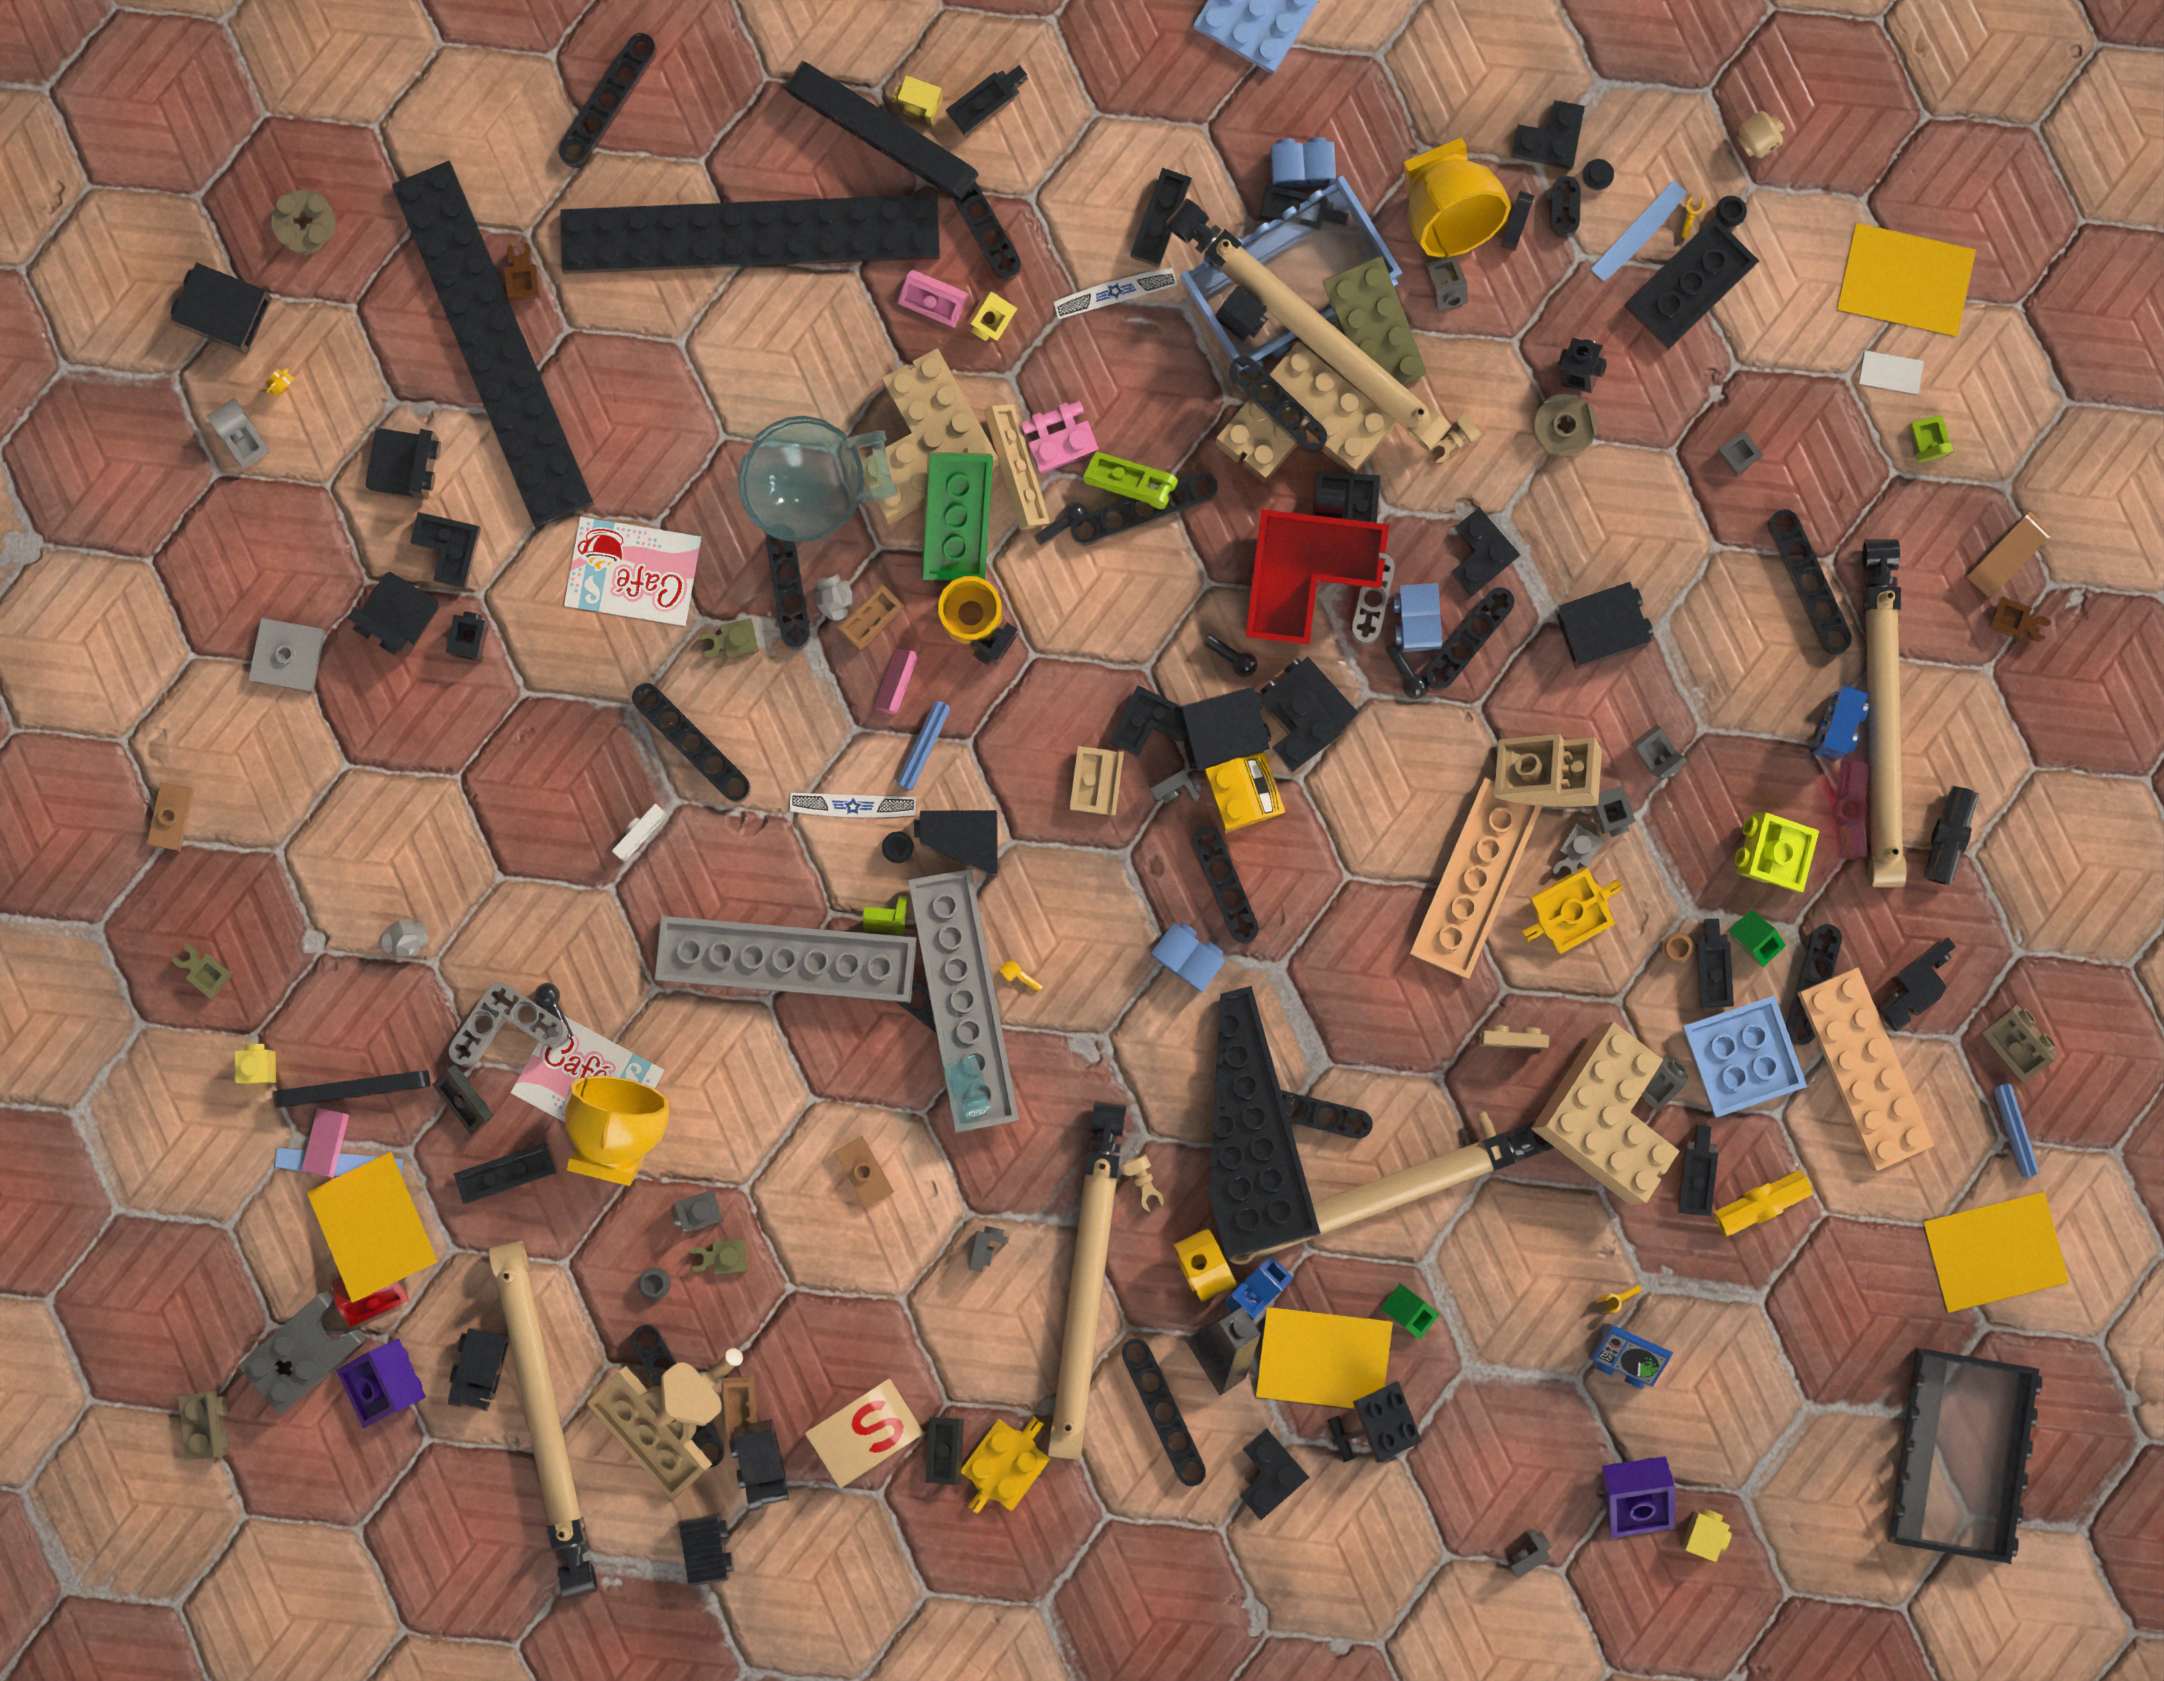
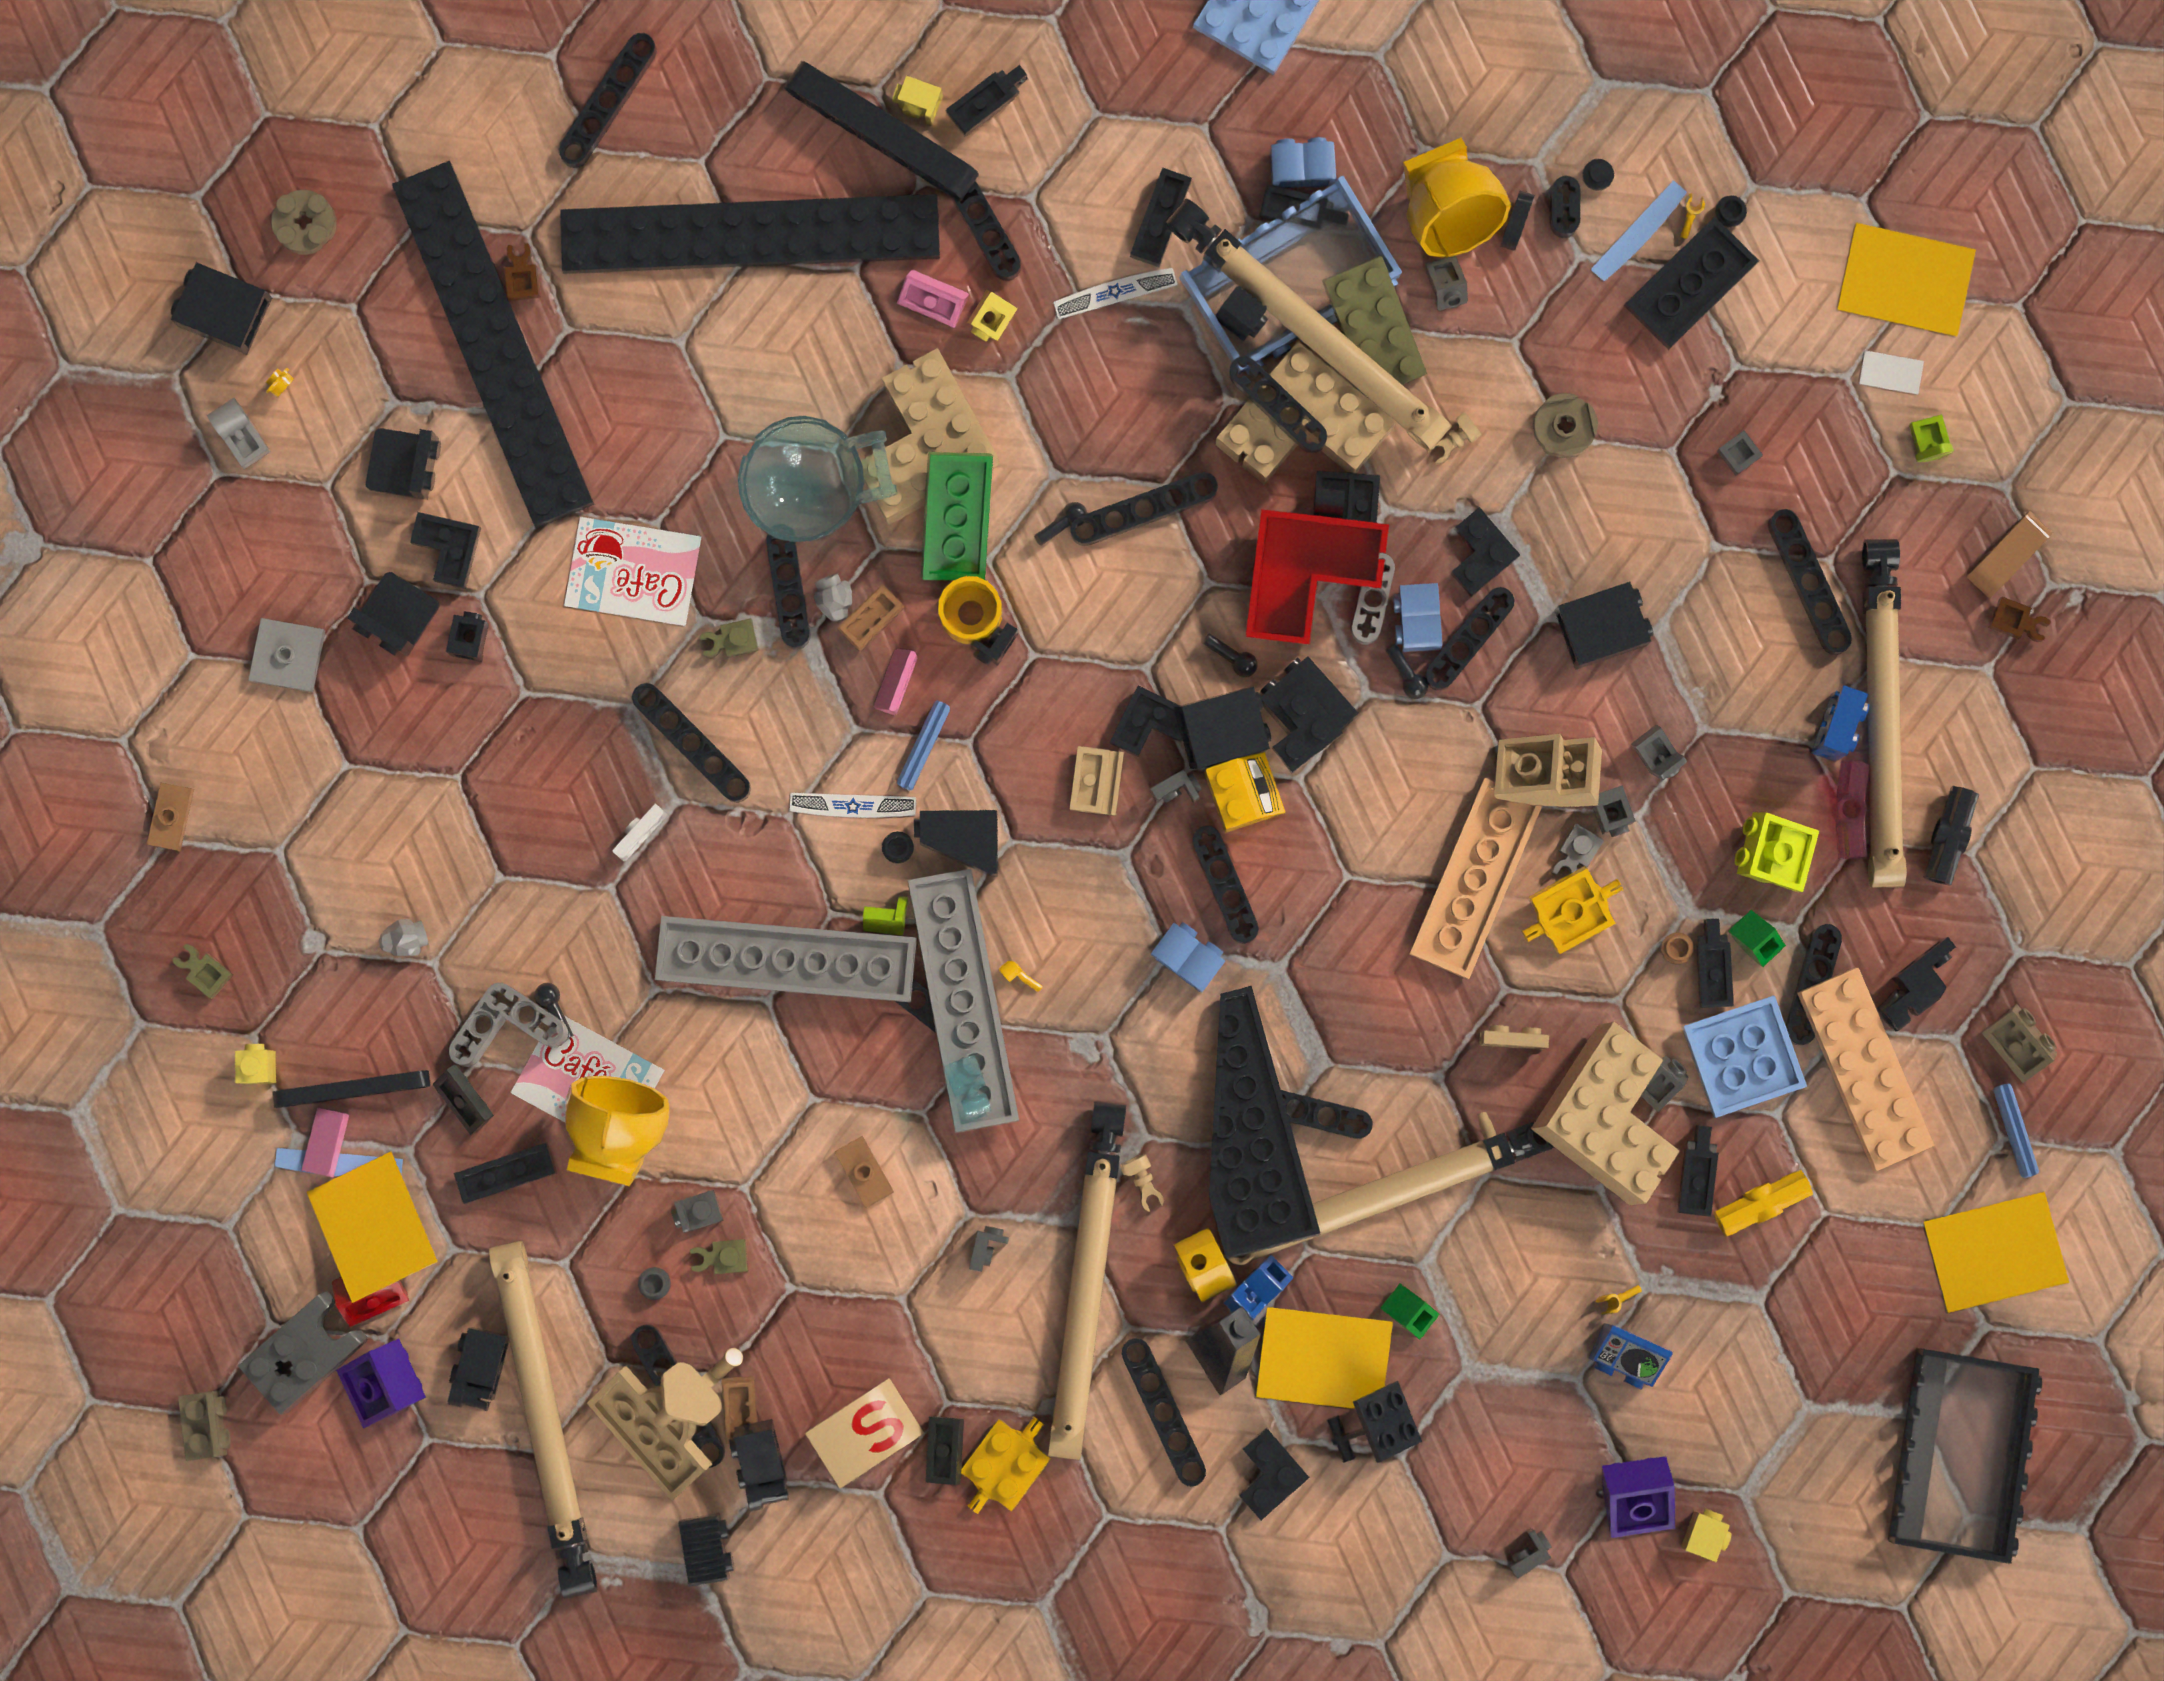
(1016, 466): tan plate -> none
(1063, 446): bright pink plate -> none
(1130, 479): lime plate -> none
(1551, 146): black plate -> none
(1582, 364): black brick -> none
(1760, 134): tan head -> none

